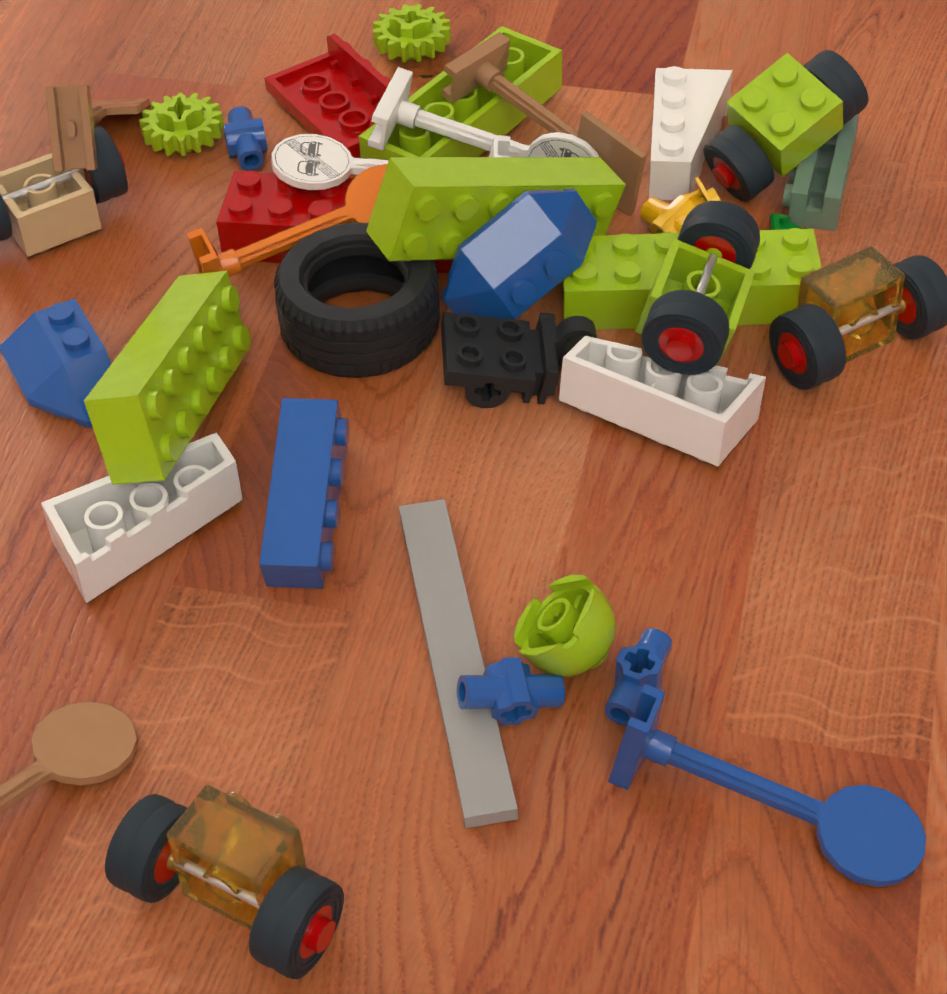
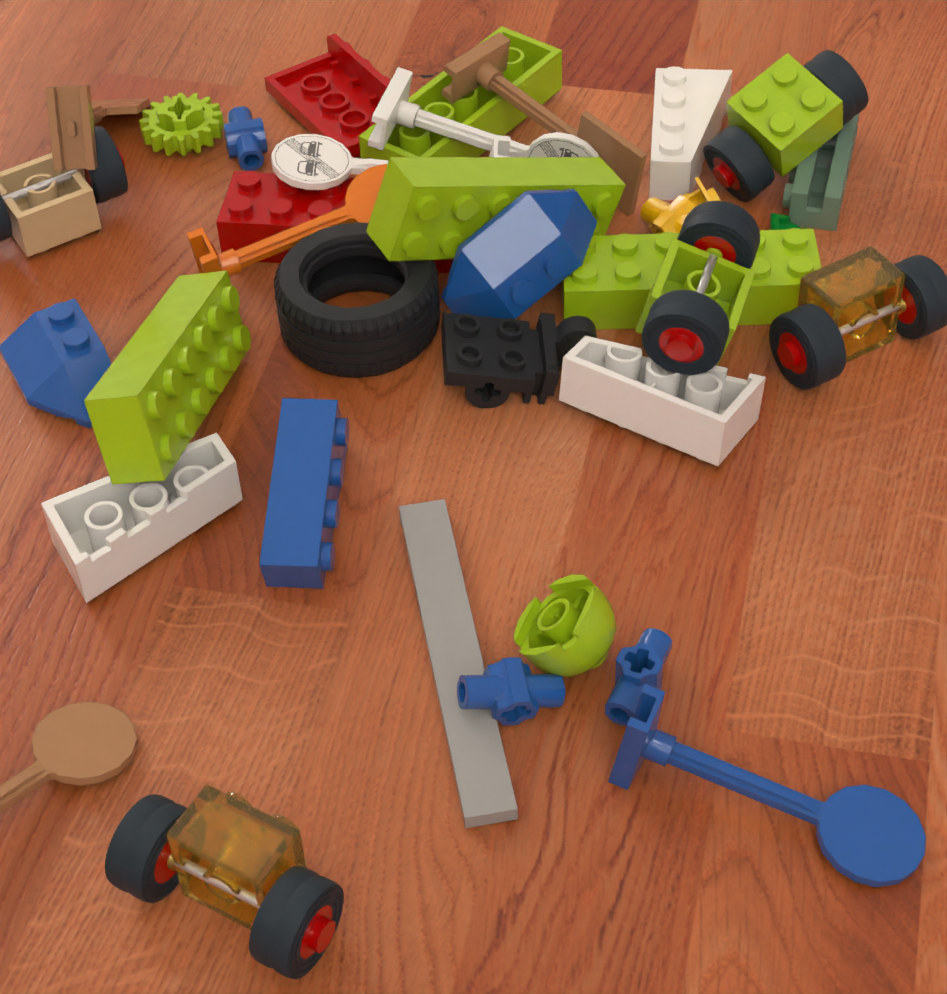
(411, 33): lime gear -> none

